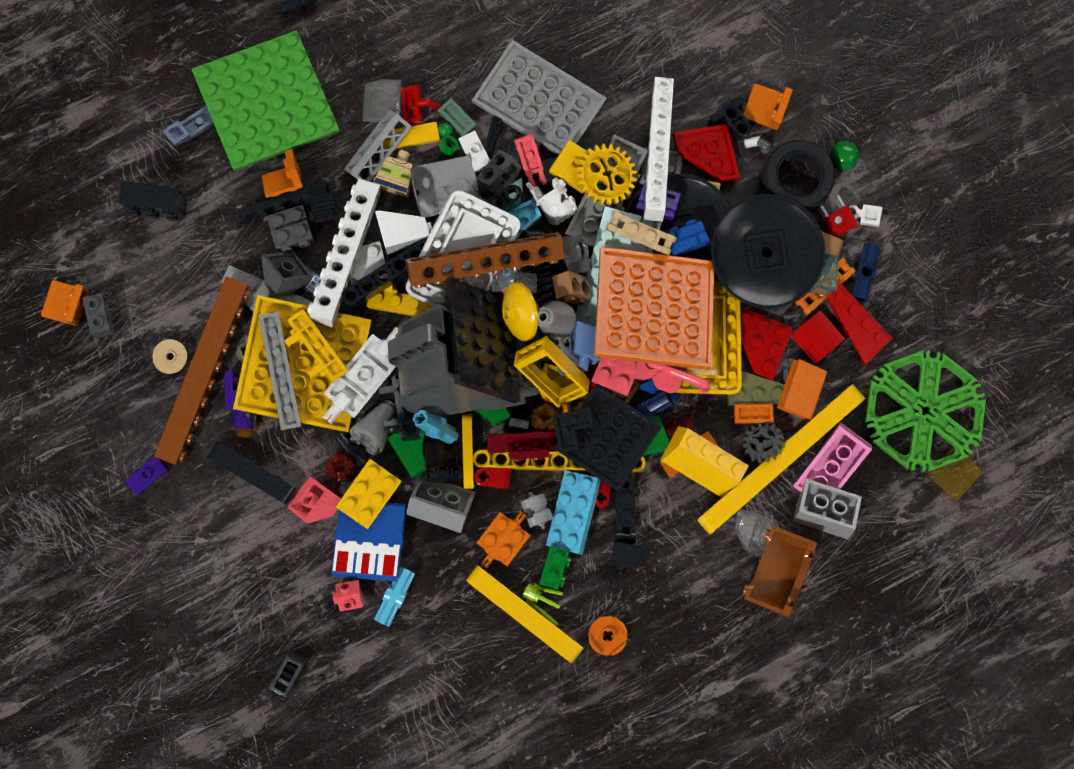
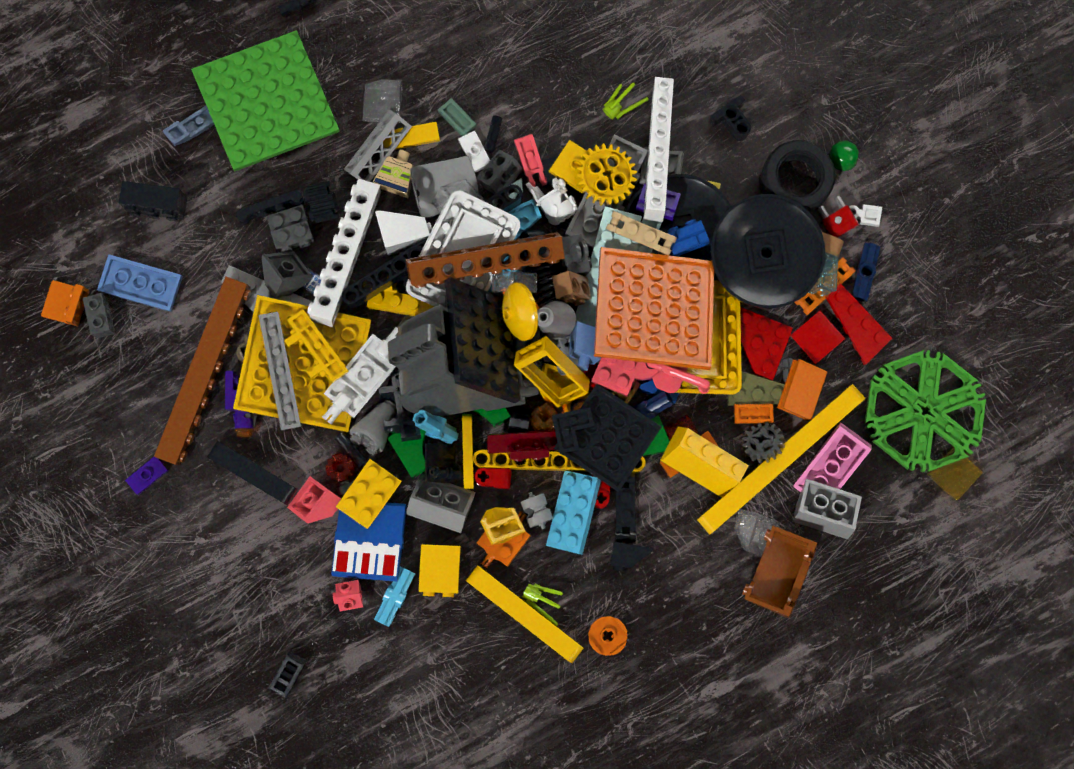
(139, 283): none -> medium blue plate
(161, 353): tan piece -> none
(283, 179): orange bracket -> none
(368, 260): white plate -> none
(413, 103): red plate -> none
(439, 570): none -> yellow panel
(448, 143): green plate -> none
(501, 524): none -> yellow slope
(538, 98): light grey plate -> none
(554, 567): green brick -> none
(612, 108): none -> lime plant
(709, 150): red plate -> none
(764, 144): arm -> none
(767, 106): orange bracket -> none

